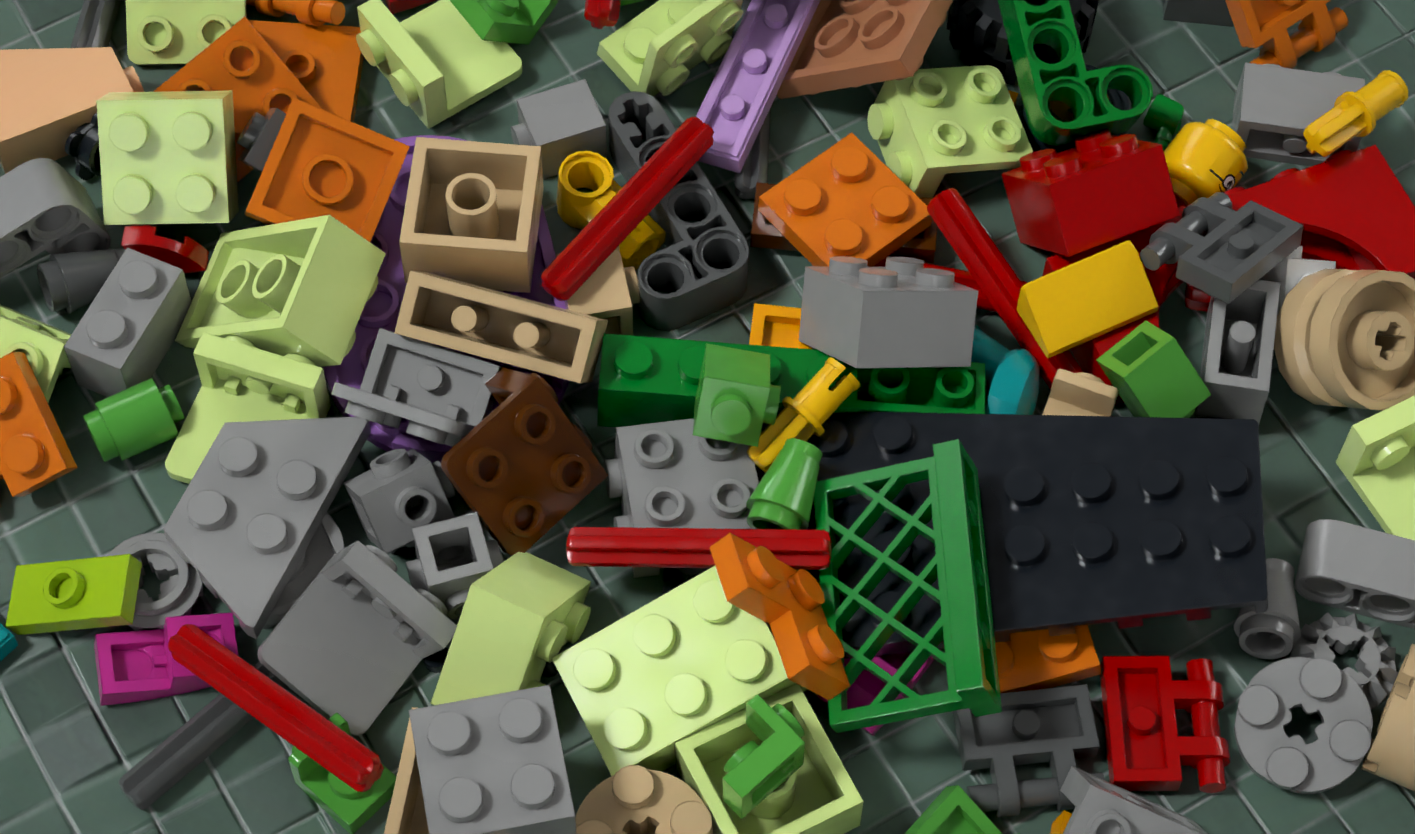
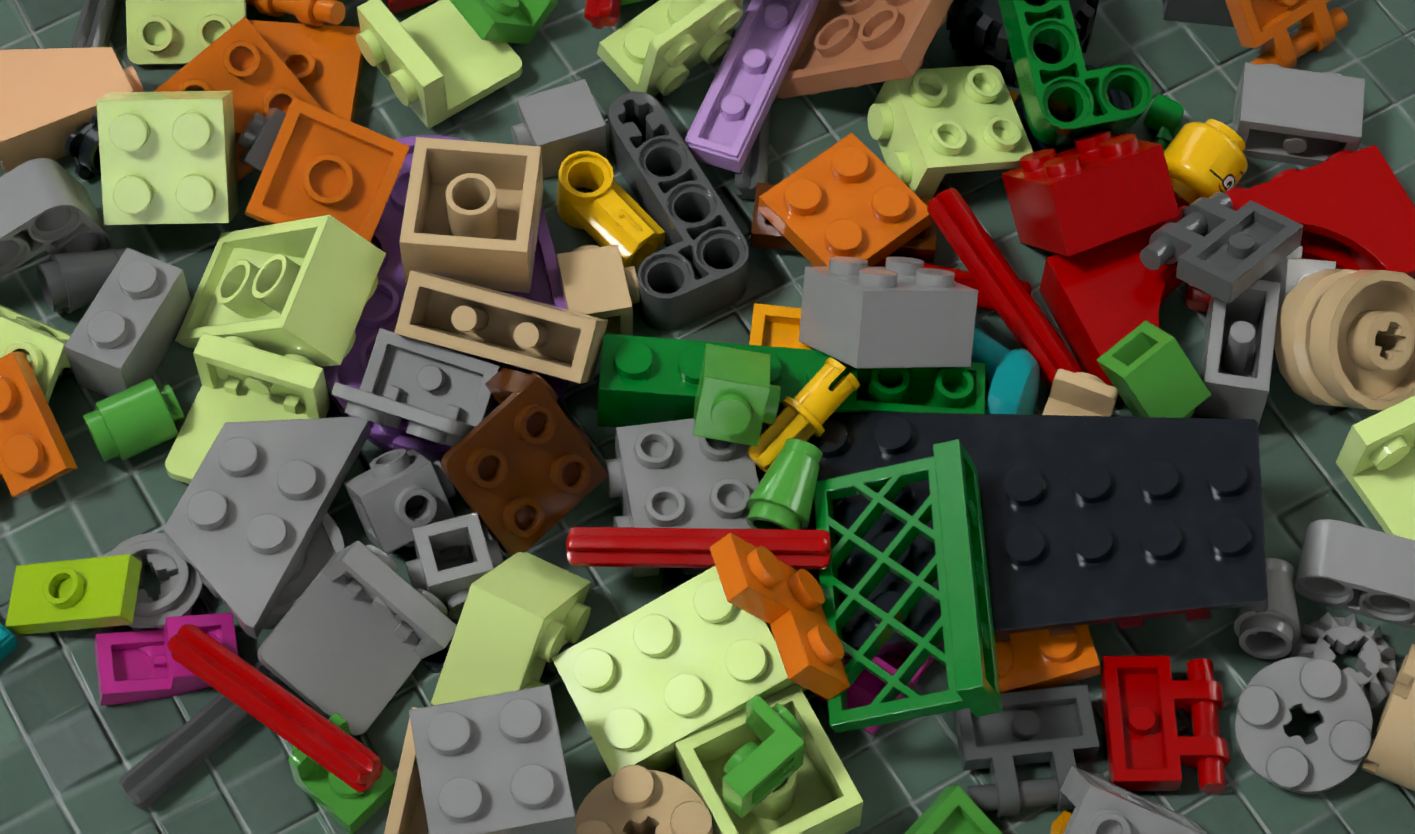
(187, 256): red tile -> none
(627, 209): red axle -> none
(1087, 299): yellow slope -> none
(1356, 113): yellow axle -> none

